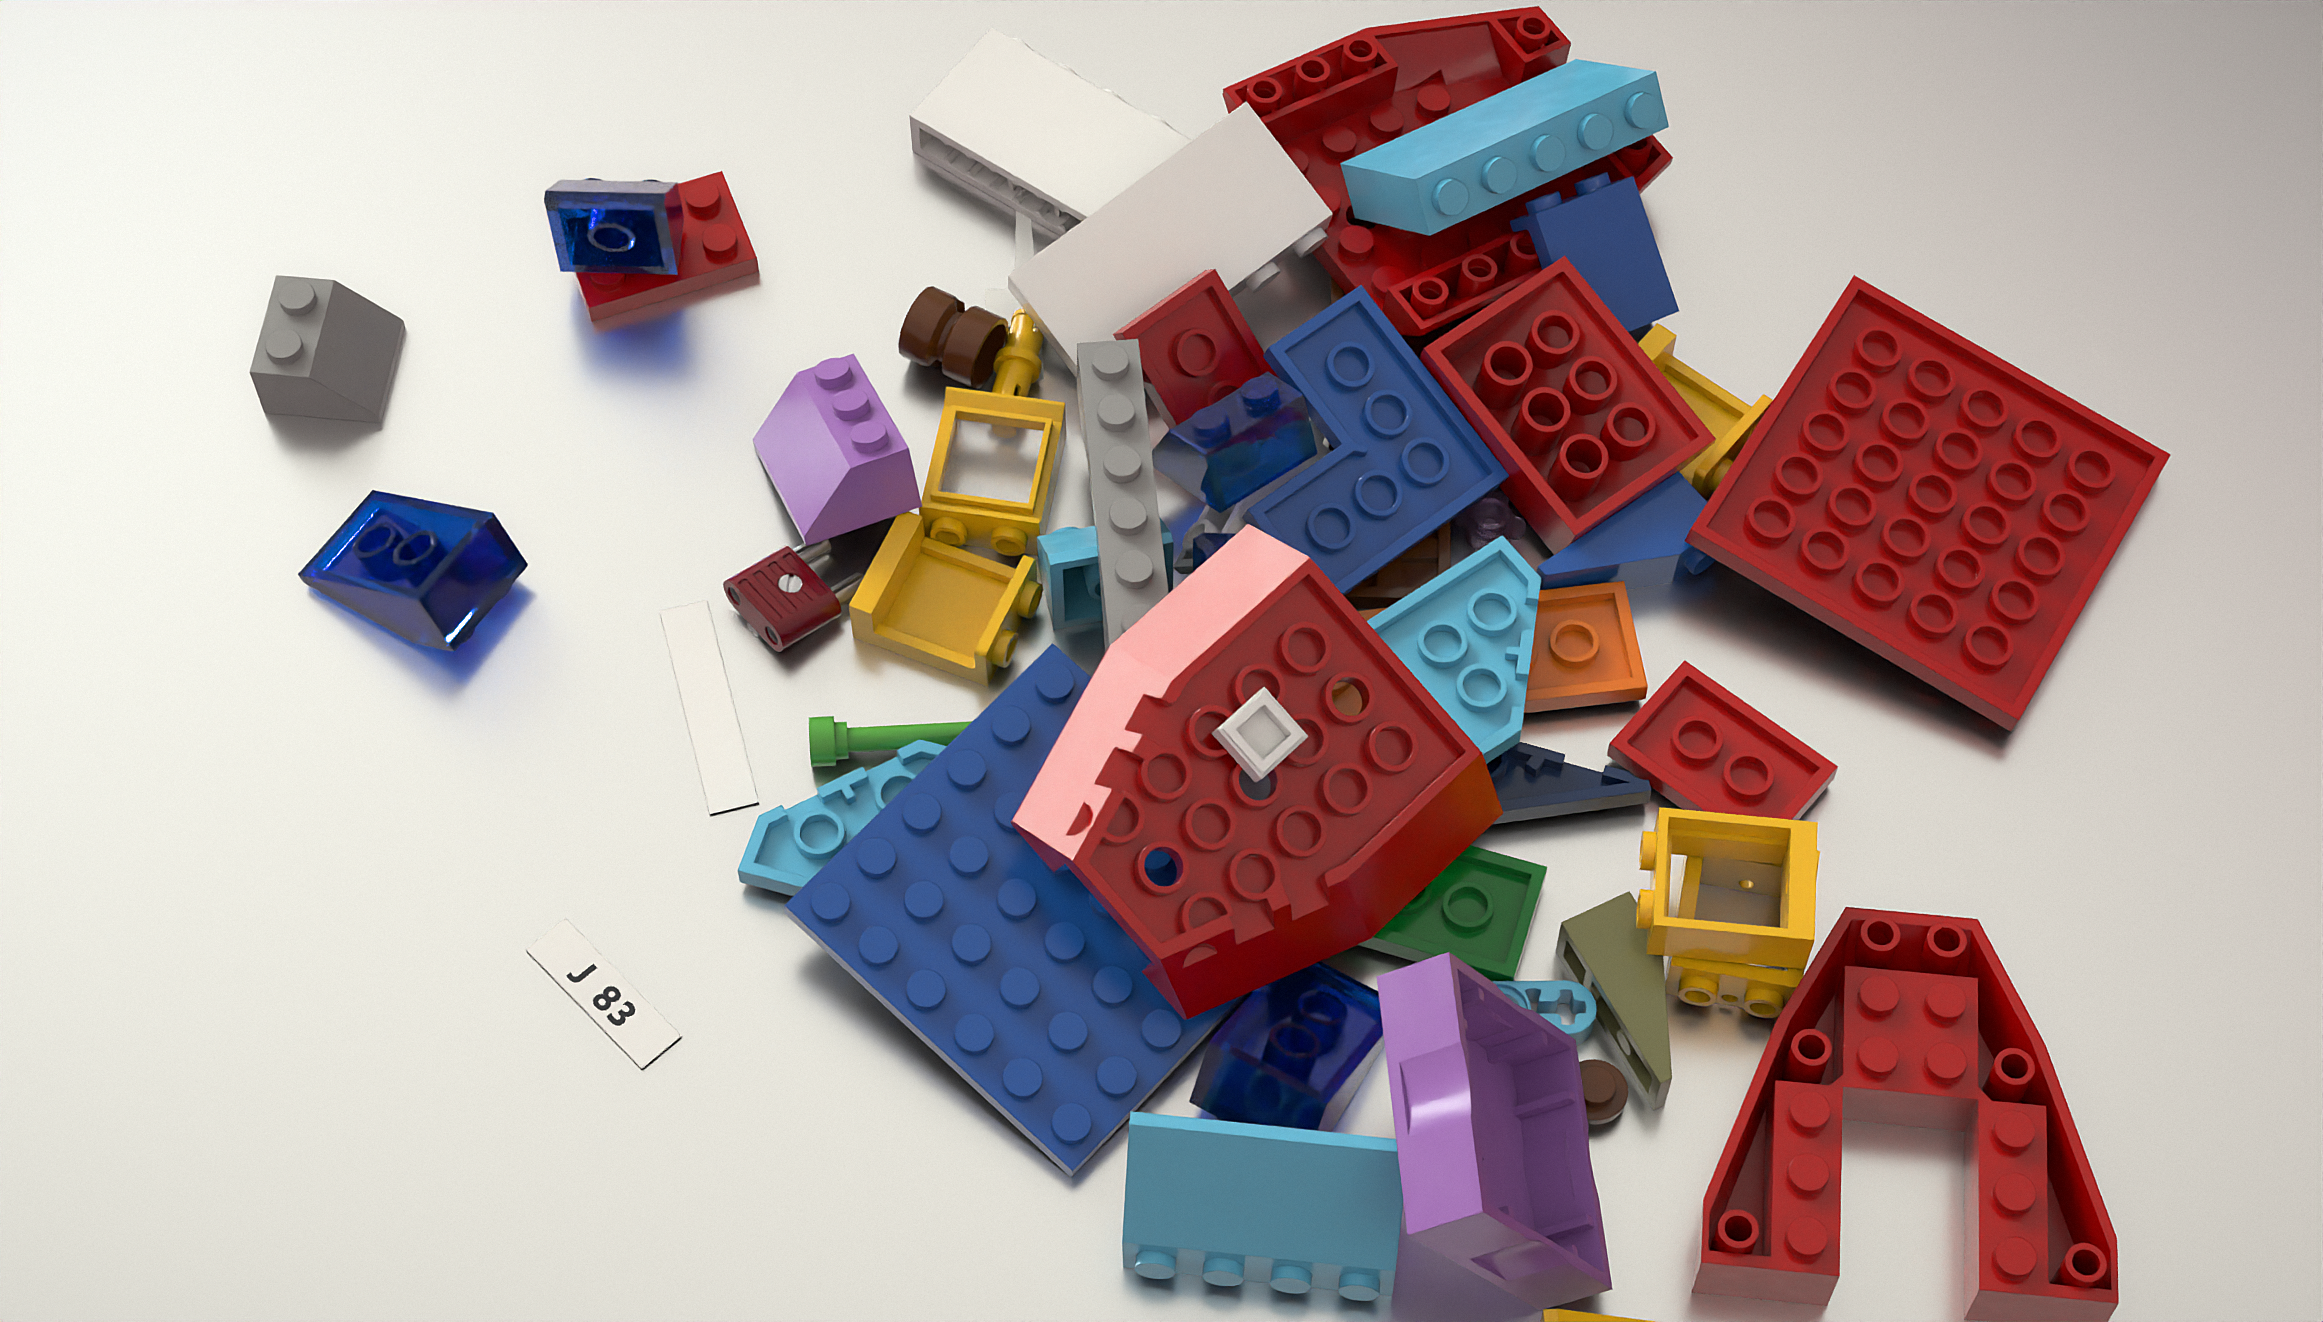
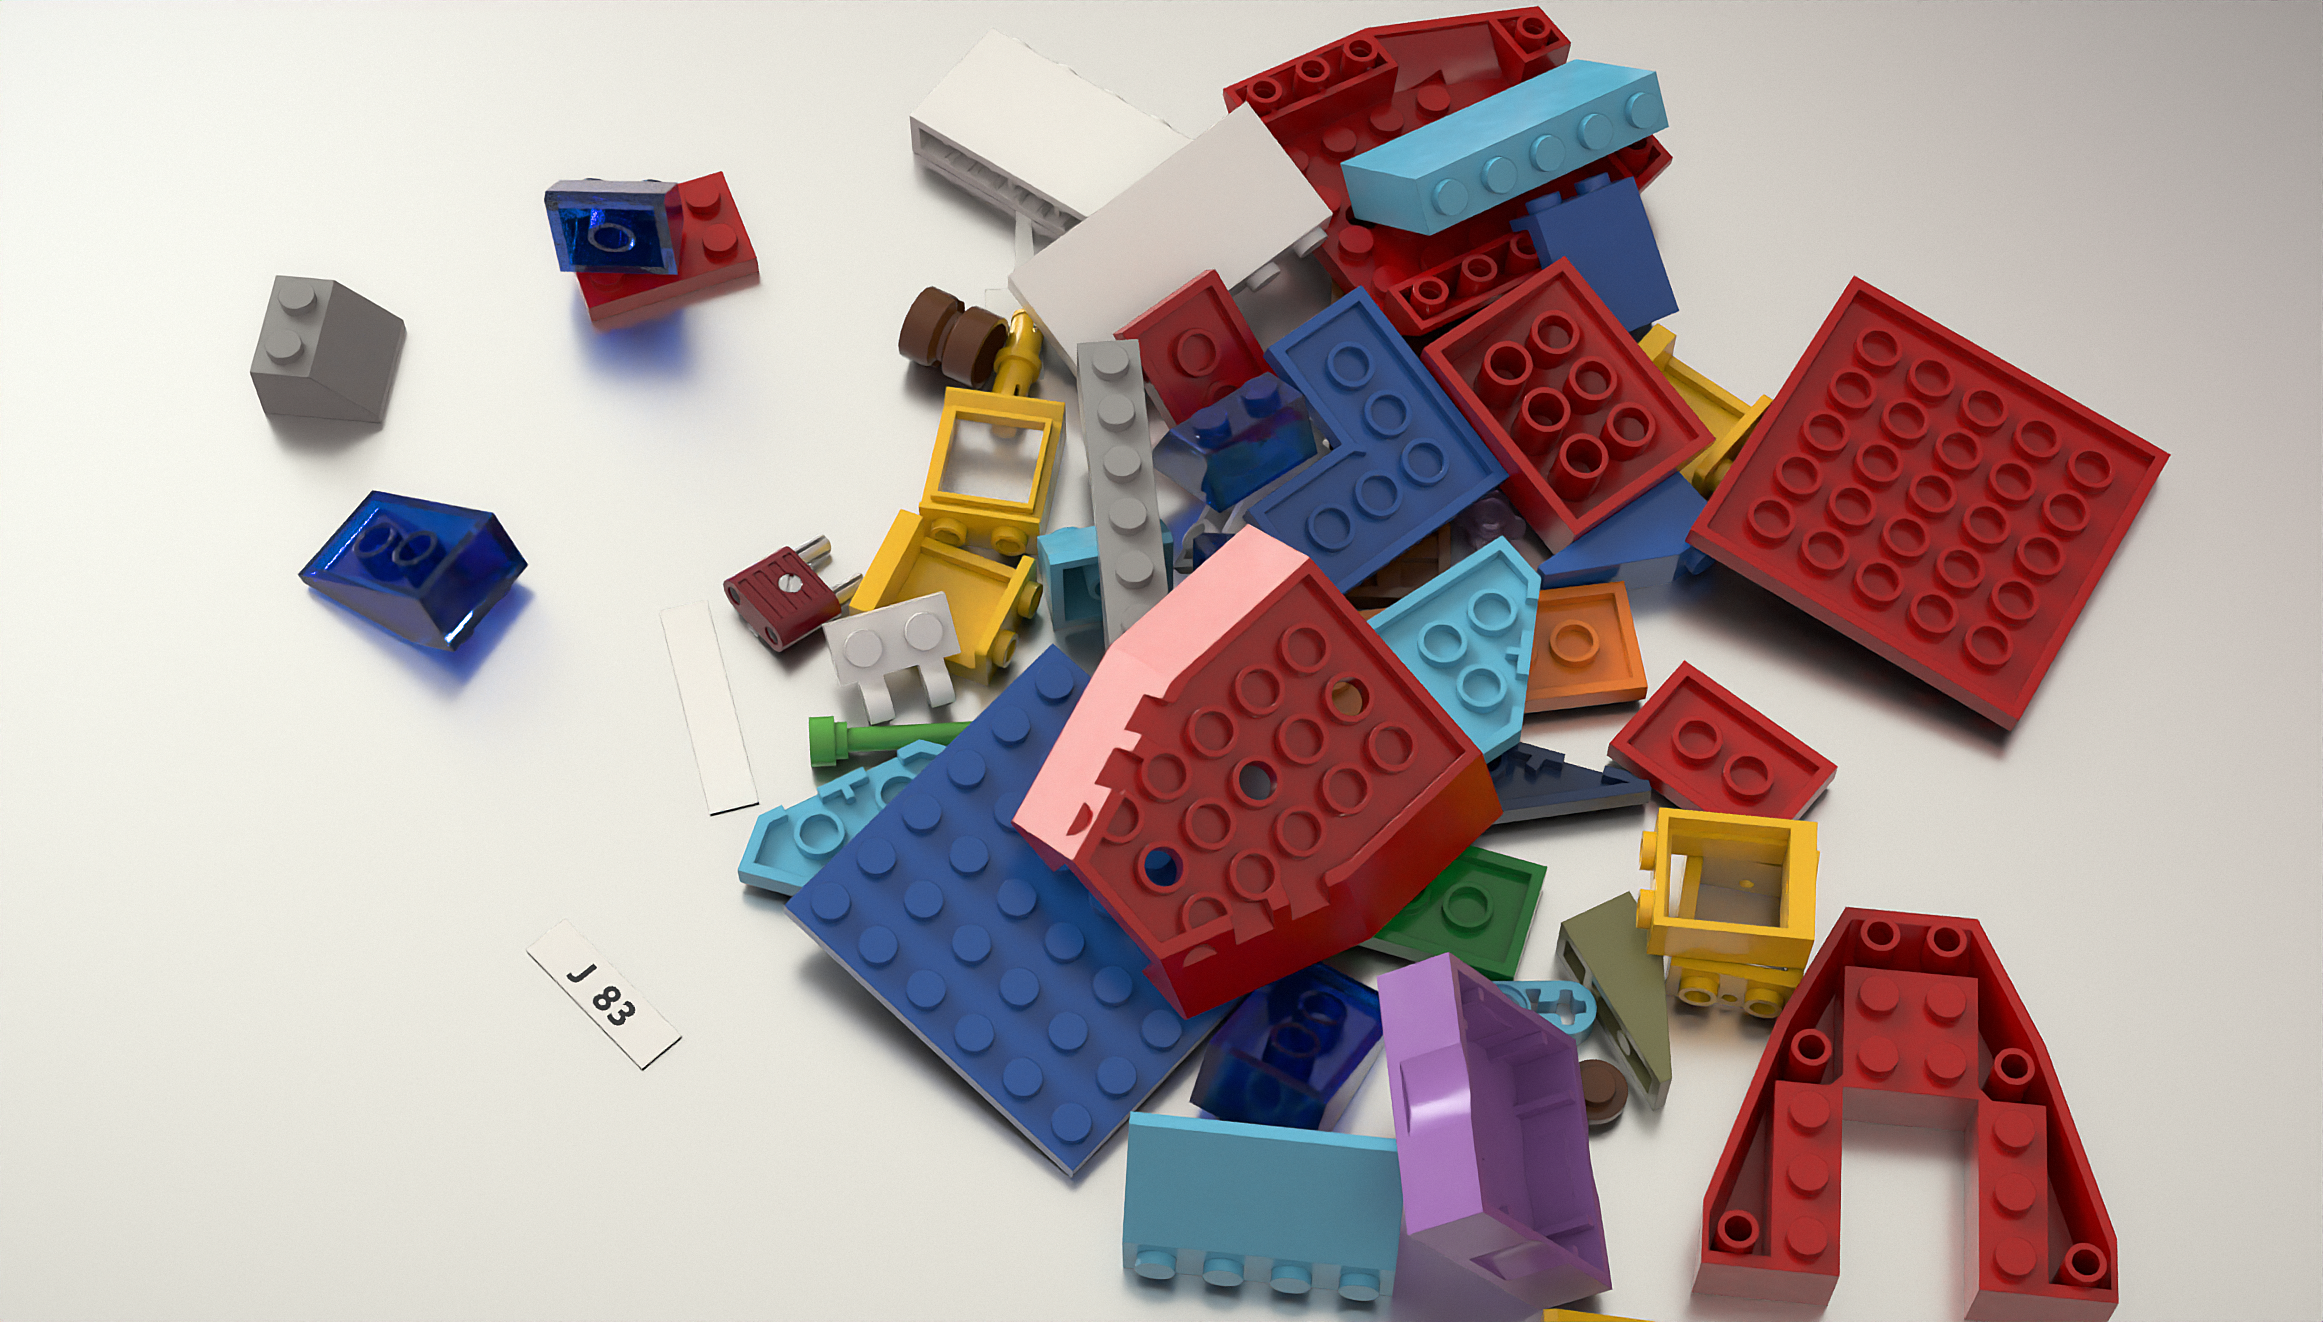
(836, 452): medium lavender slope -> none
(892, 640): none -> white plate
(1260, 735): white tile -> none

